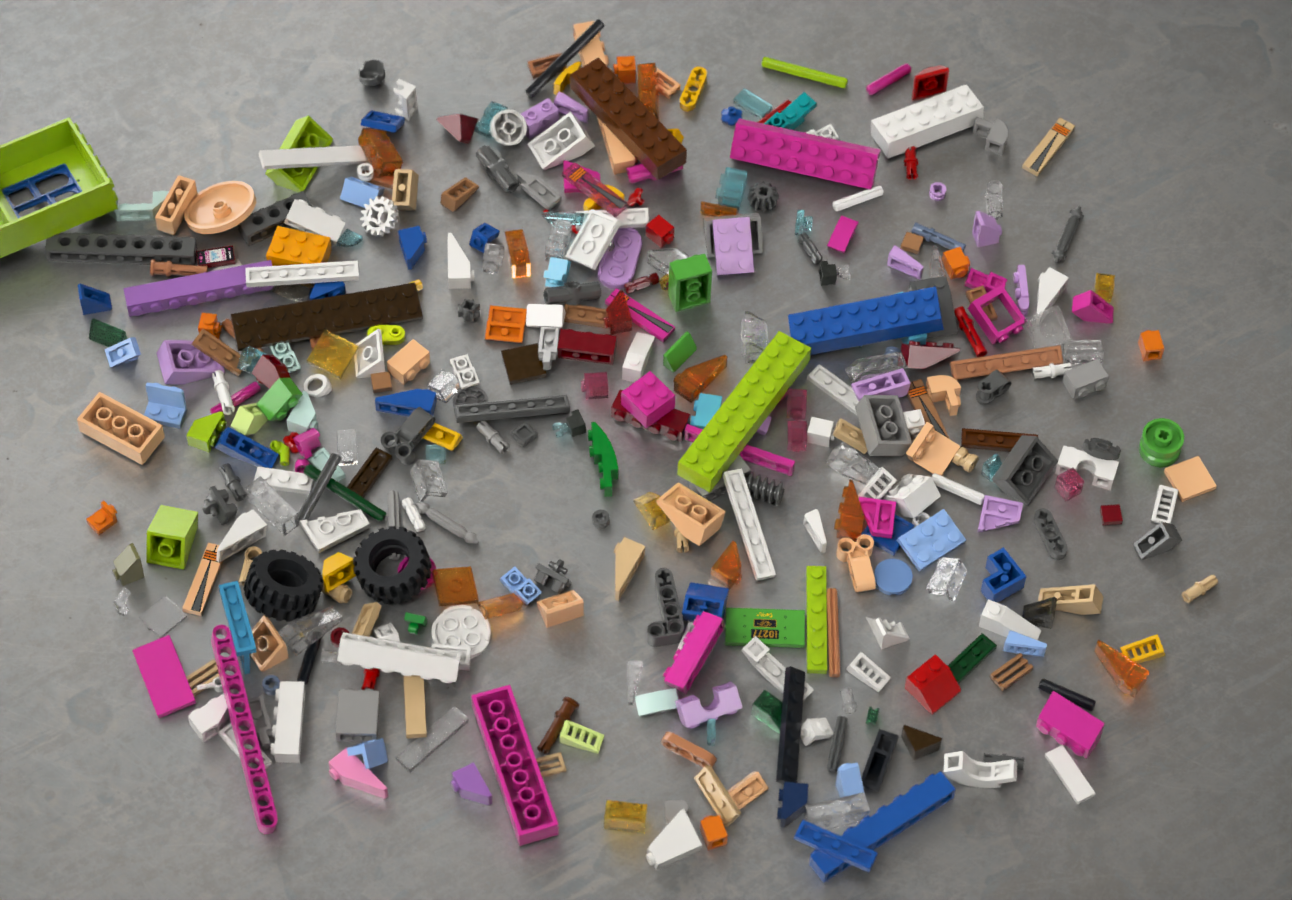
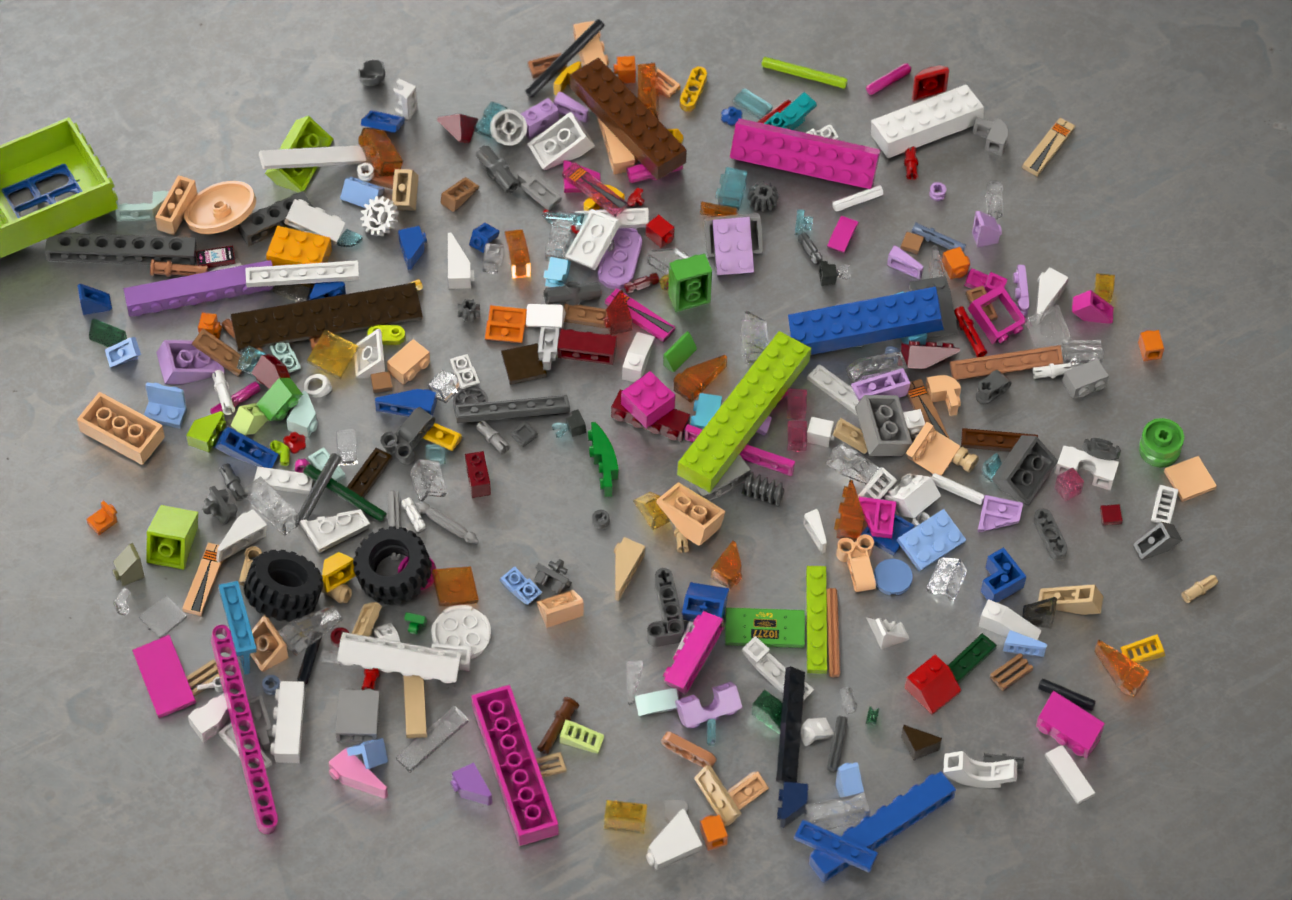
(306, 442): dark pink panel -> none
(477, 474): none -> dark red brick
(500, 606): clear orange slope -> none
(595, 385): clear pink brick -> none
(748, 524): white plate -> none
(867, 663): white slope -> none
(879, 760): black slope -> none
(1067, 234): dark grey wheel -> none

